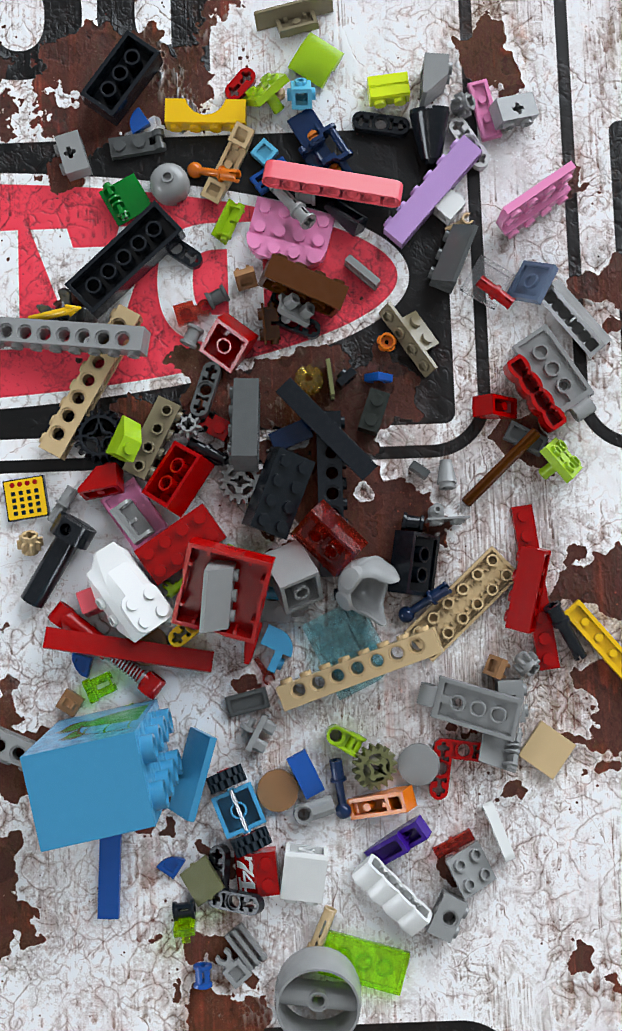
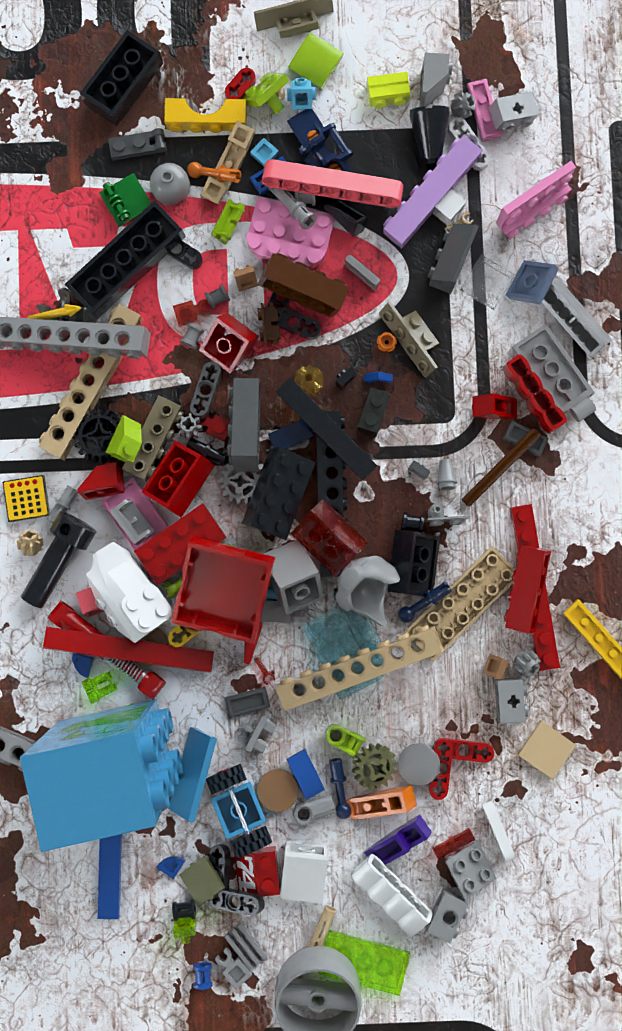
(70, 702): medium nougat tile -> none
(72, 144): light grey brick -> none
(138, 121): blue tile -> none
(218, 595): light grey slope -> none
(281, 643): dark azure brick -> none
(292, 310): light grey hips -> none
(330, 379): olive piece -> none
(366, 116): black beam -> none
(480, 708): light grey hinge -> none
(495, 292): red pin -> none
(500, 752): light grey hinge -> none
(559, 461): lime plate -> none
(561, 622): black pin -> none

